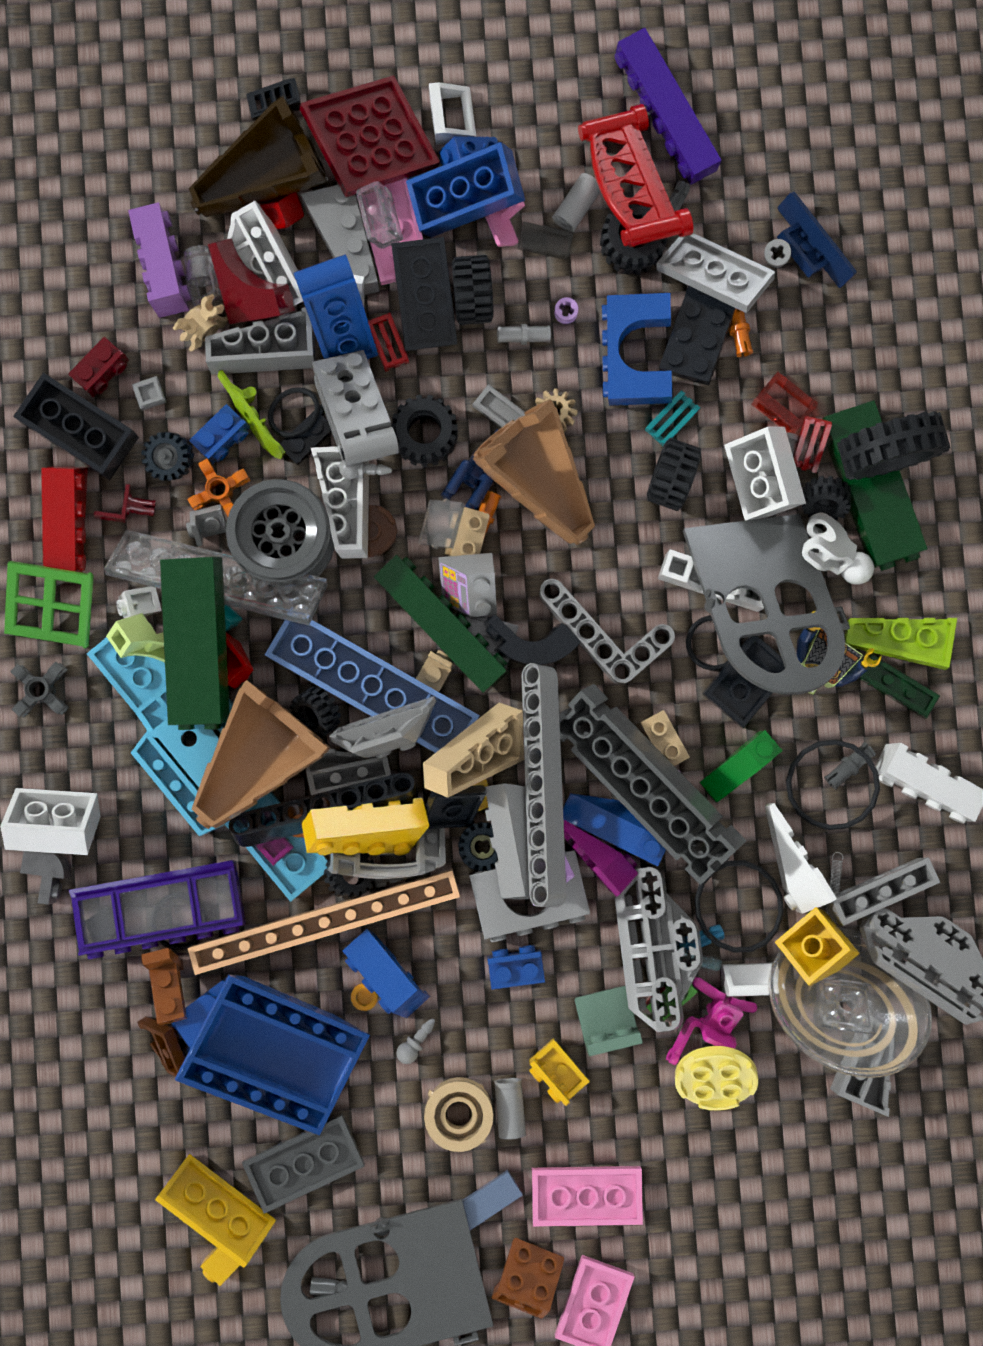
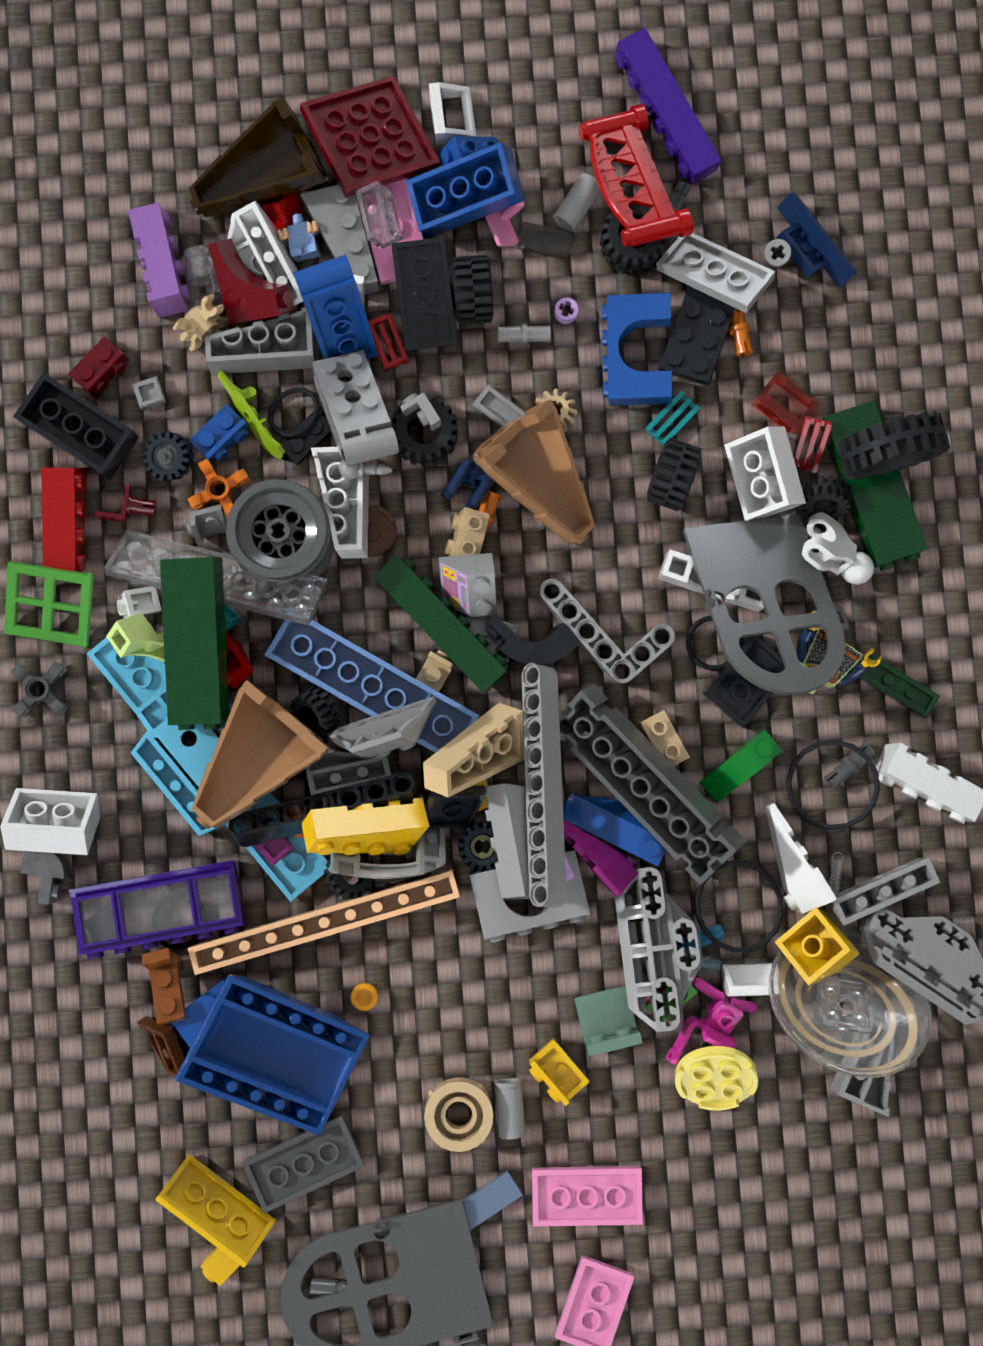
(279, 88): black slope -> none
(301, 238): none -> light blue piece
(384, 975): blue wedge -> none
(408, 1051): light grey bar -> none
(426, 412): none -> light grey bracket
(441, 523): clear piece -> none
(515, 967): blue bracket -> none
(529, 1278): dark orange bracket -> none
(913, 640): lime wing -> none

